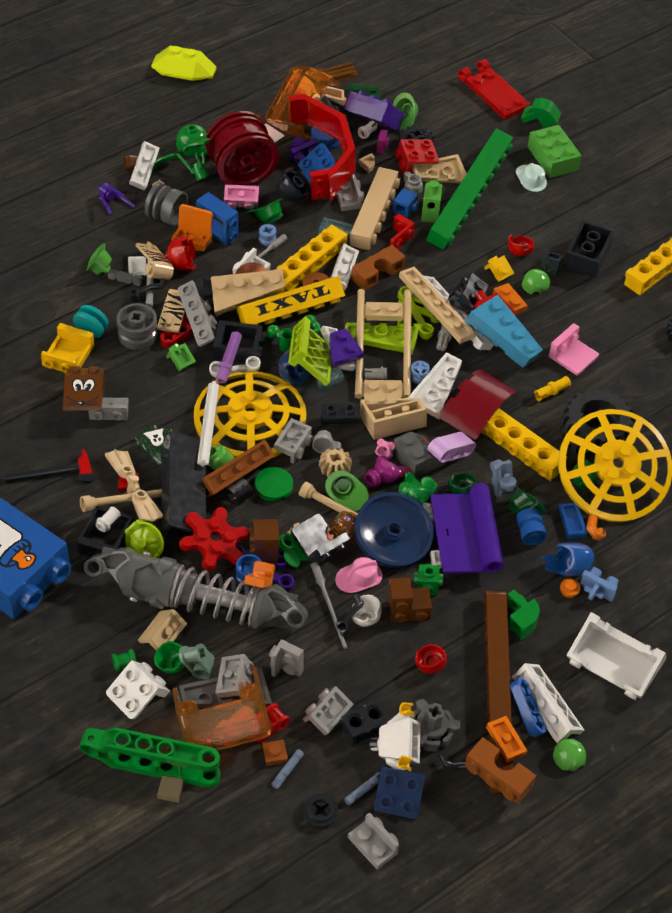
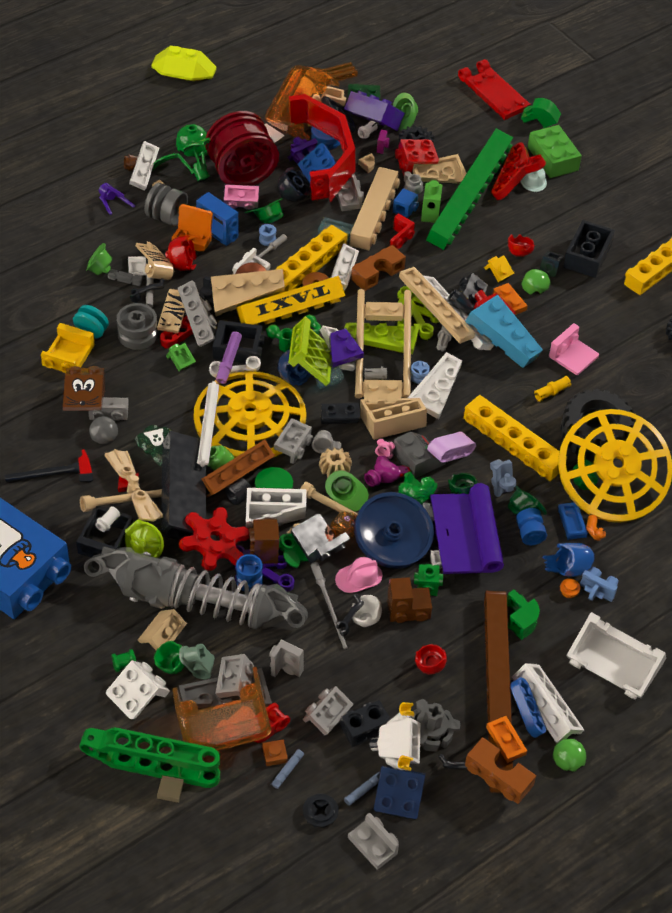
(103, 430): none -> dark grey hair
(261, 576): orange bracket -> none
(278, 504): none -> white wedge
(476, 403): dark red panel -> none
(514, 170): none -> red beam

